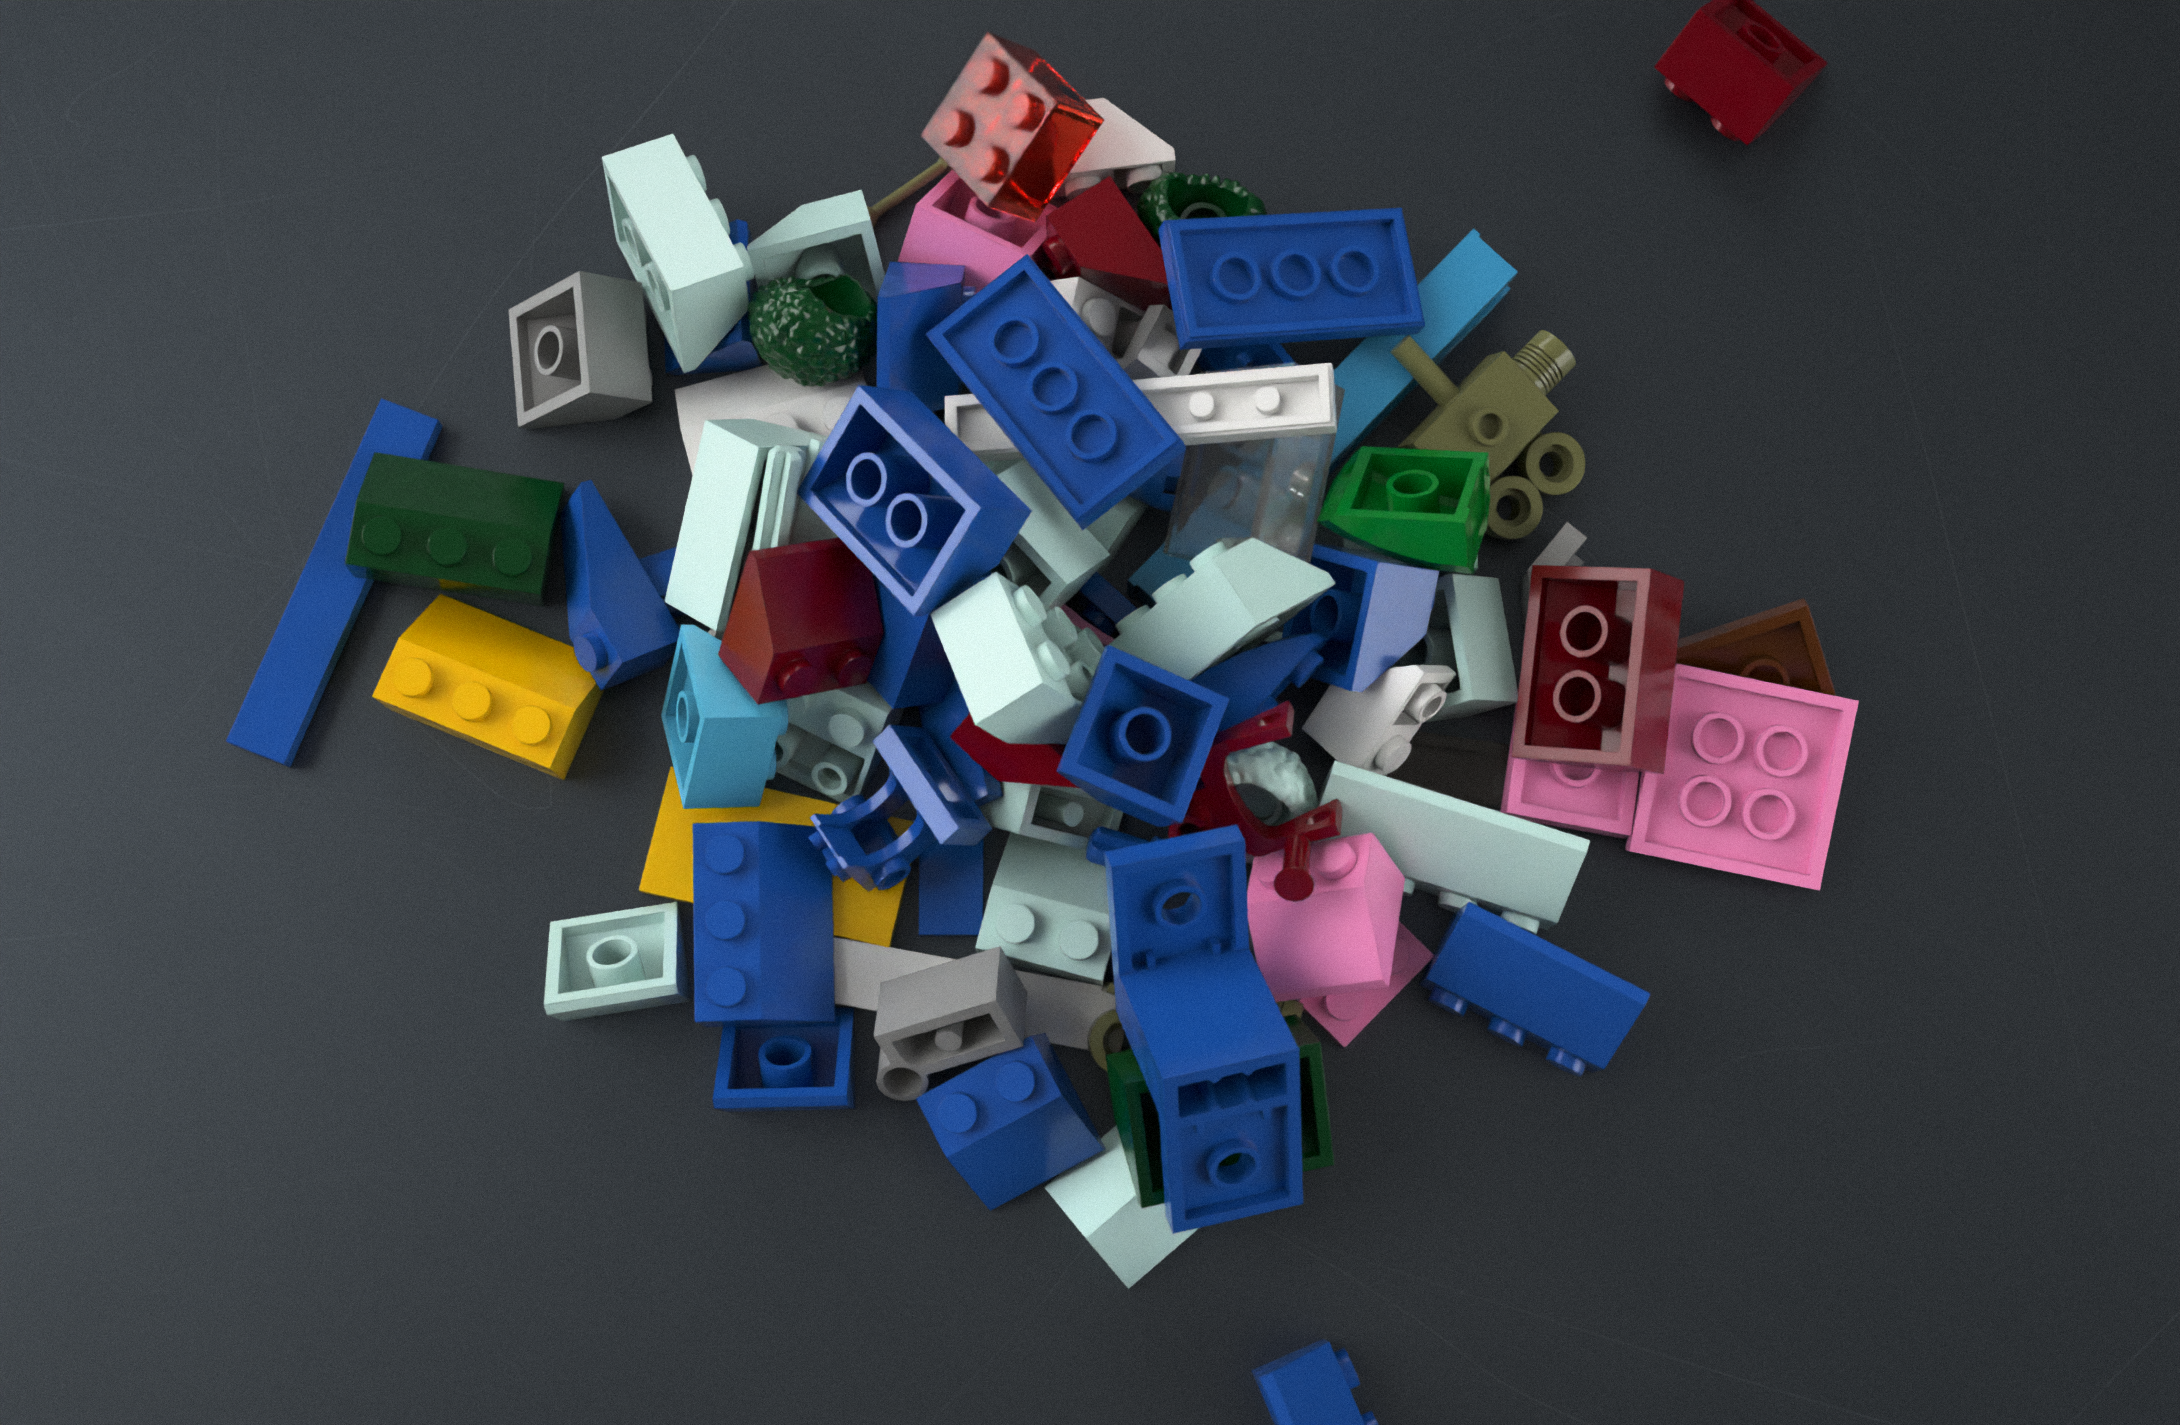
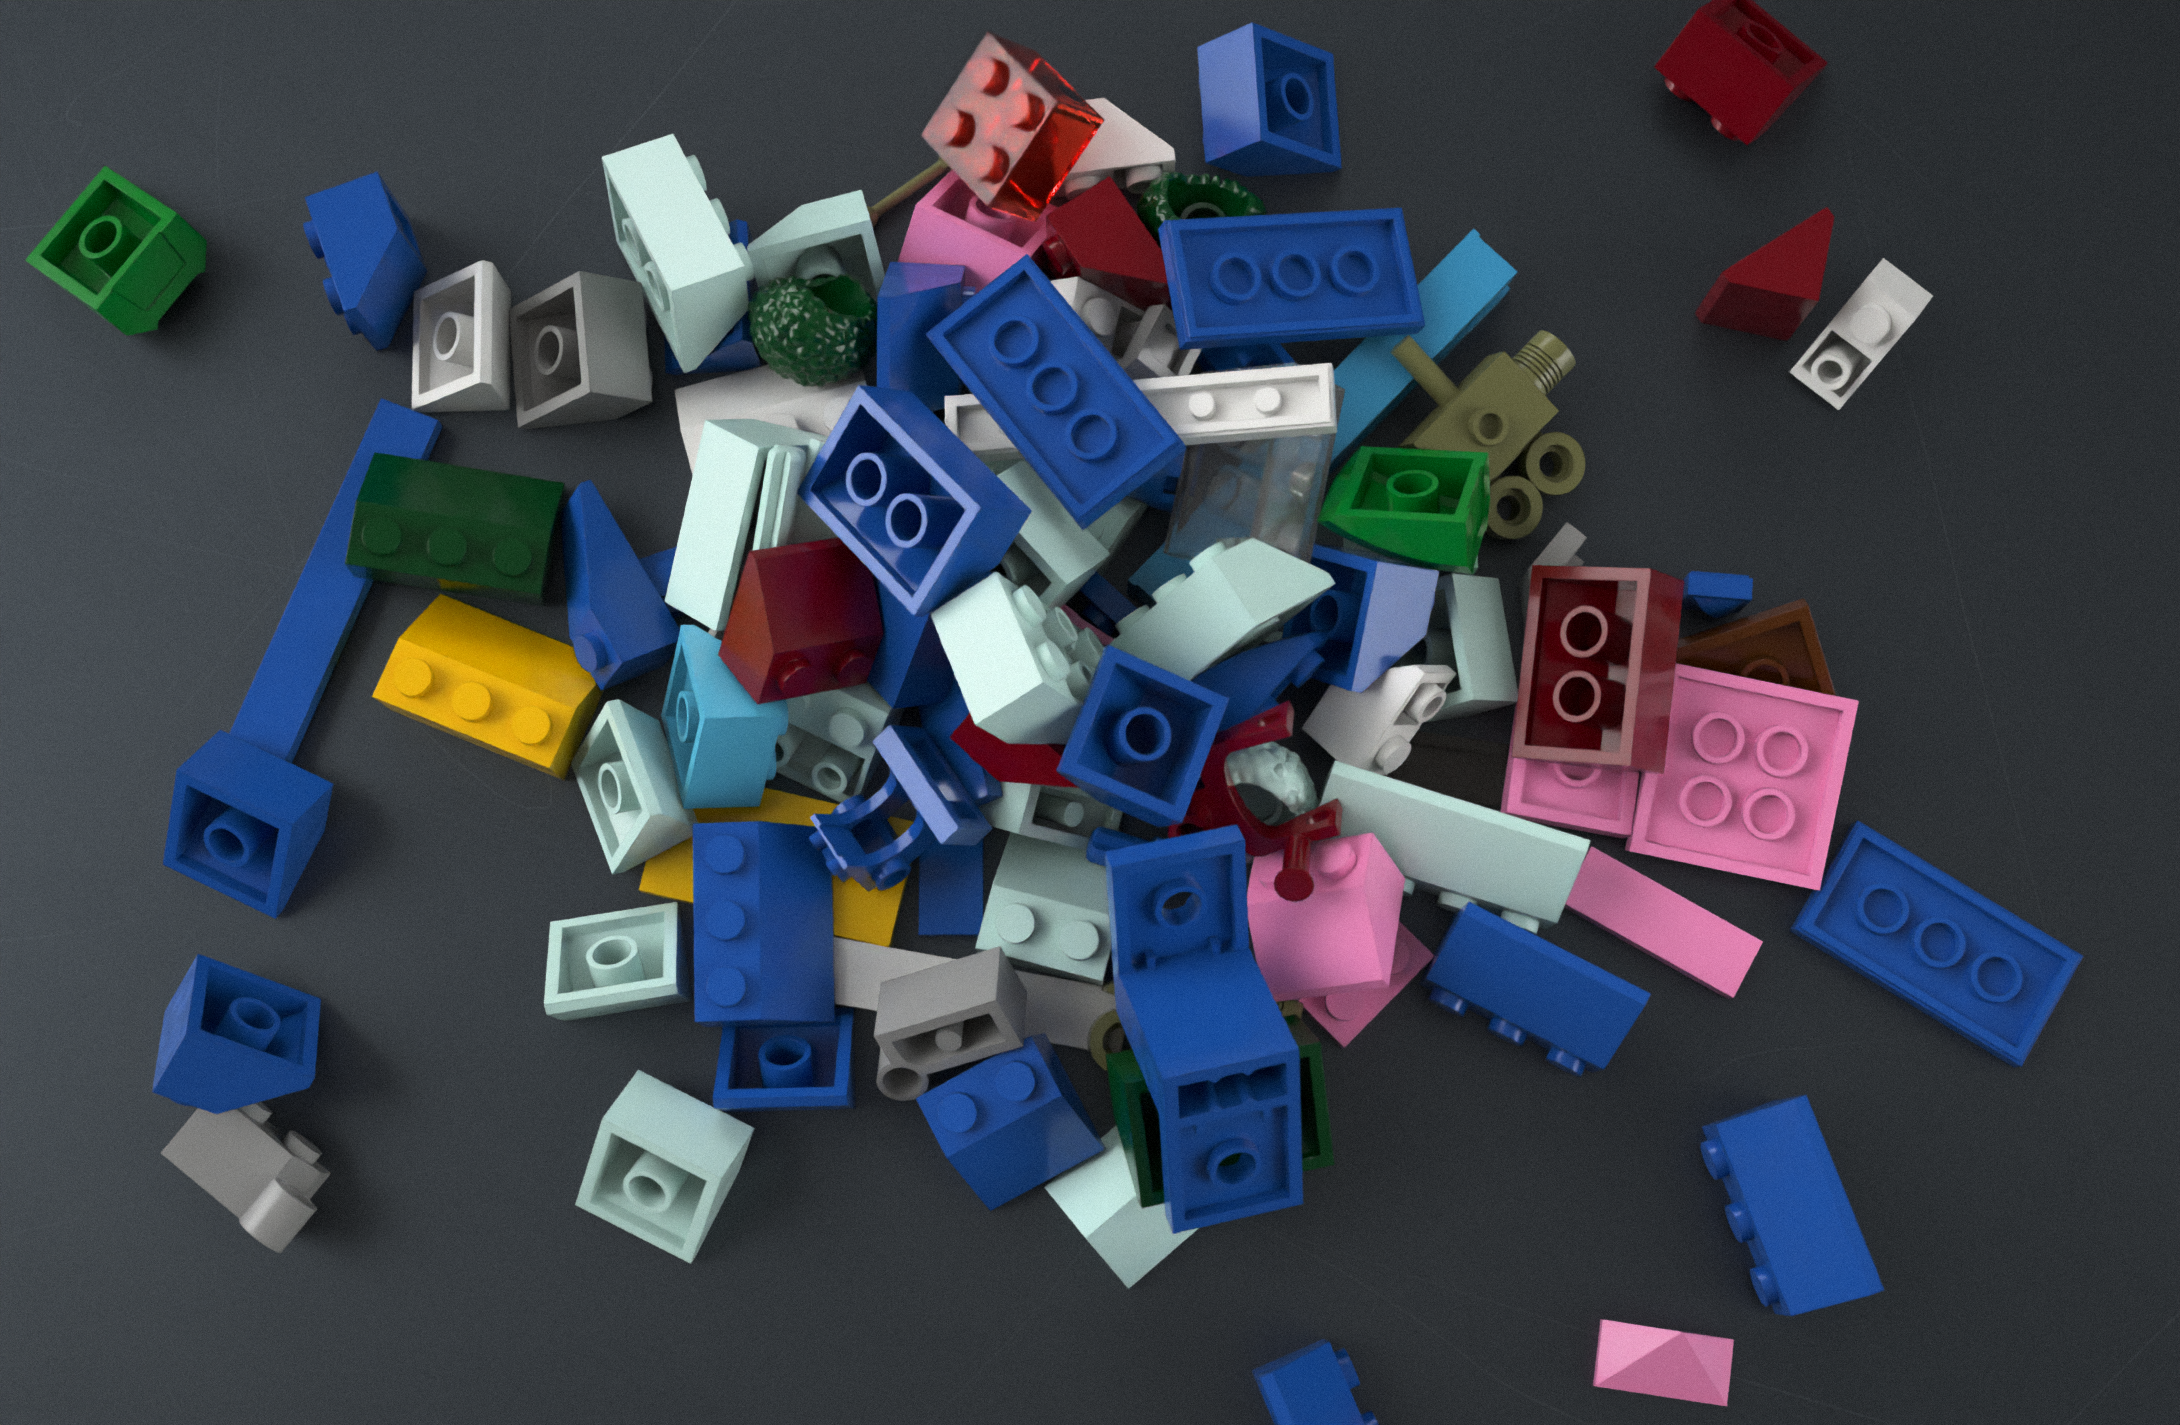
(121, 253): none -> green slope
(235, 1039): none -> blue slope
(245, 822): none -> blue slope
(251, 1170): none -> light grey hinge
(368, 254): none -> blue slope
(462, 342): none -> white slope
(631, 787): none -> light aqua slope
(663, 1165): none -> light aqua slope
(1268, 104): none -> blue slope
(1662, 923): none -> bright pink tile
(1663, 1362): none -> bright pink slope
(1716, 593): none -> blue tile
(1774, 285): none -> dark red slope
(1789, 1207): none -> blue slope
(1861, 334): none -> white slope
(1936, 944): none -> blue tile

